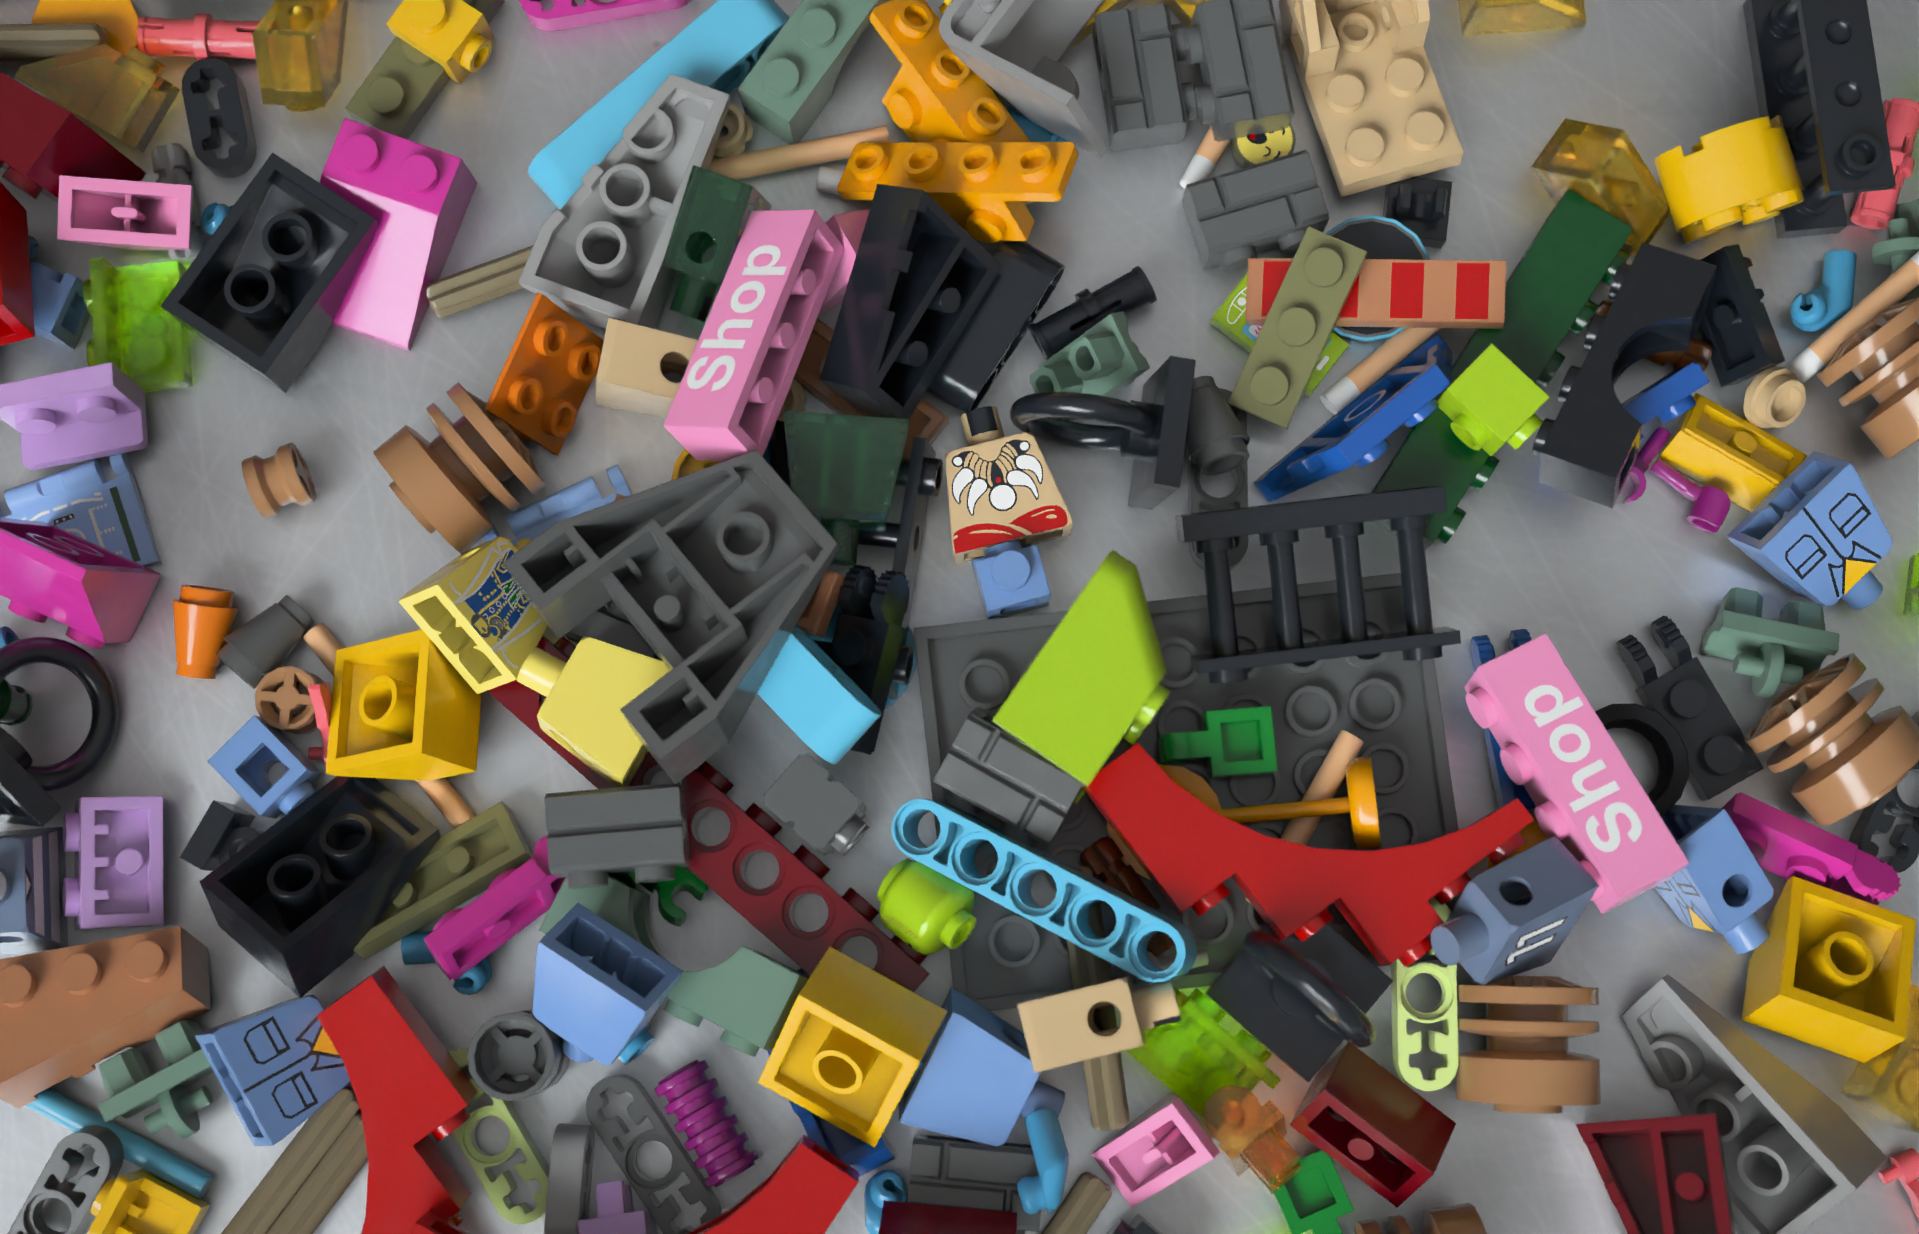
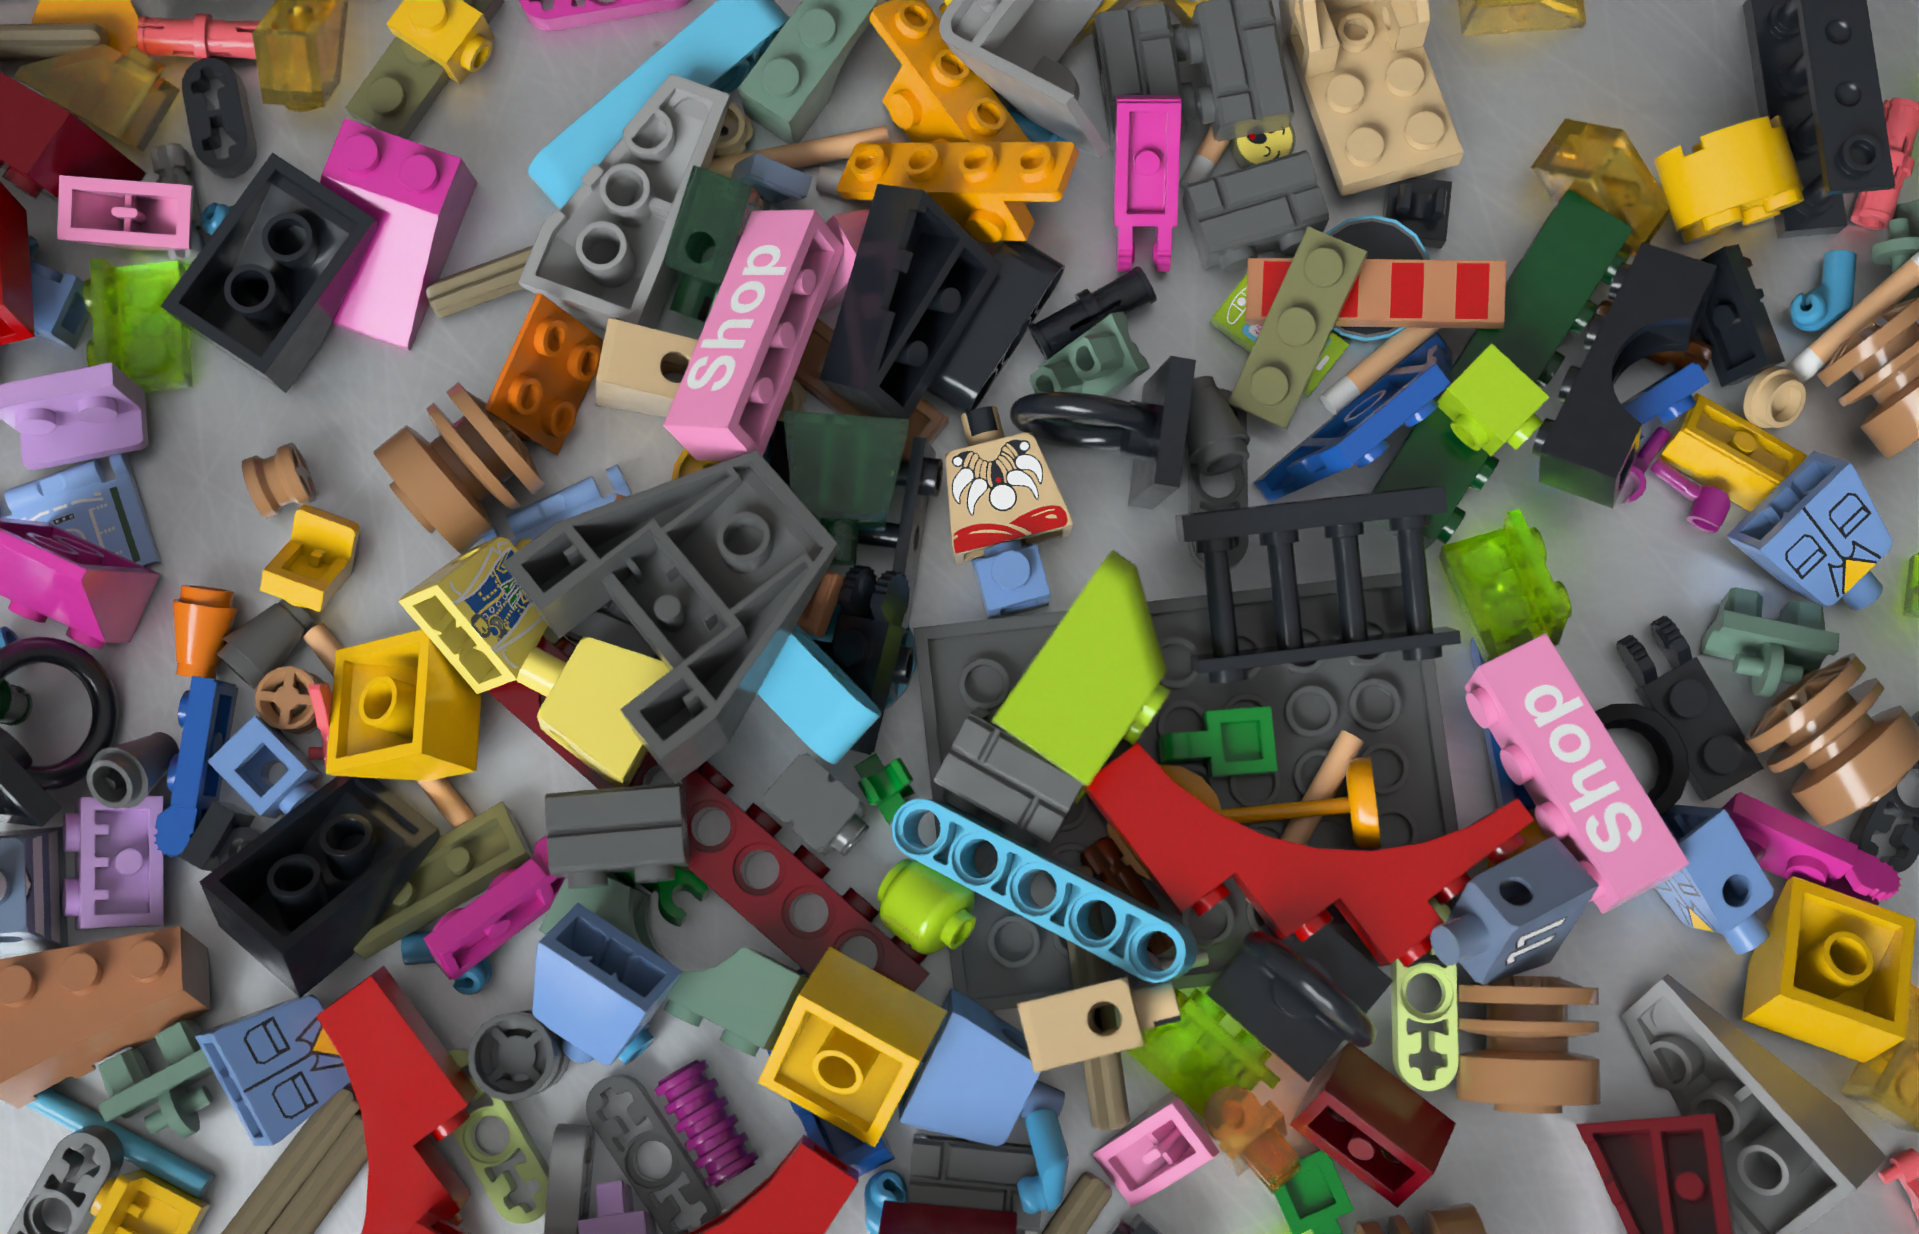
(130, 770): none -> dark grey cone
(207, 722): none -> blue hinge
(314, 560): none -> yellow bracket
(773, 180): none -> sand blue tile
(885, 785): none -> green plate
(1146, 174): none -> dark pink hinge
(1506, 587): none -> clear neon green bracket

